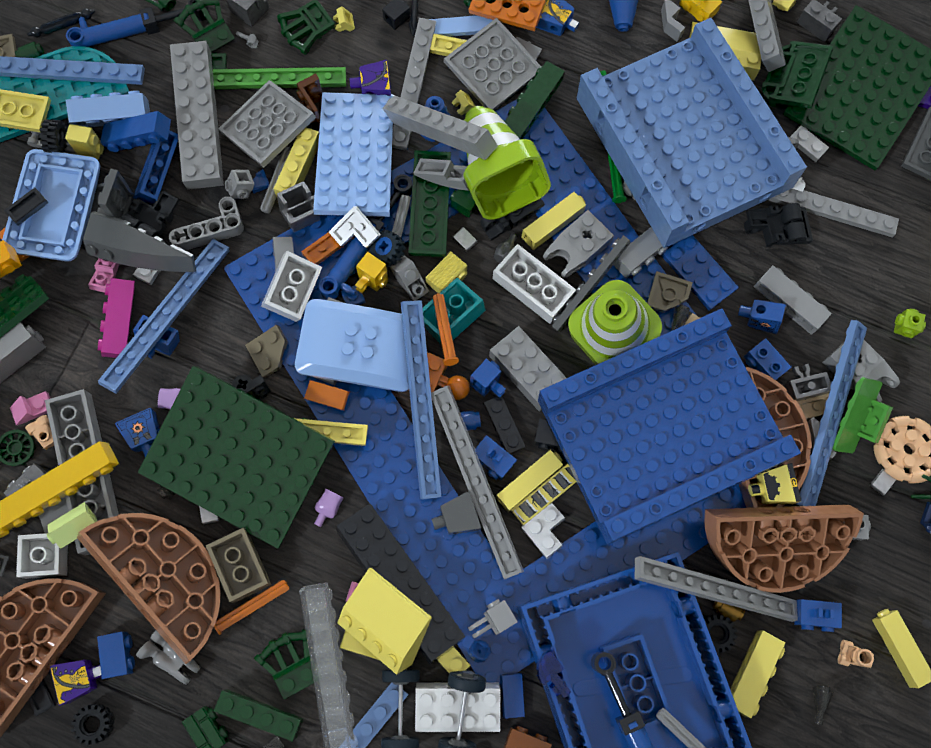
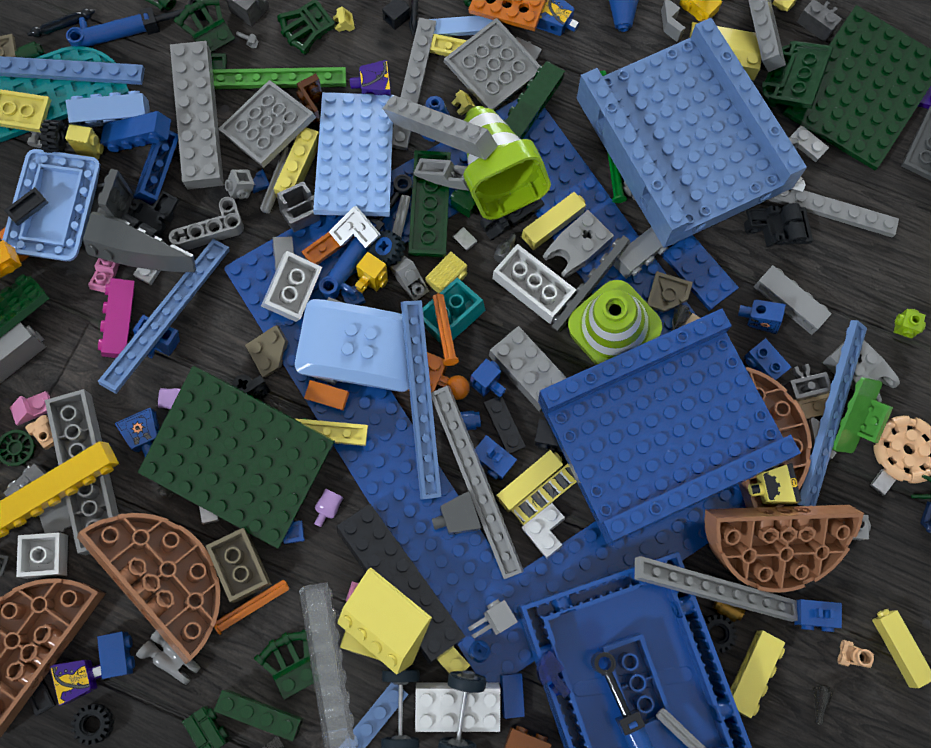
(66, 528): yellowish green brick -> none
(295, 533): none -> blue plate

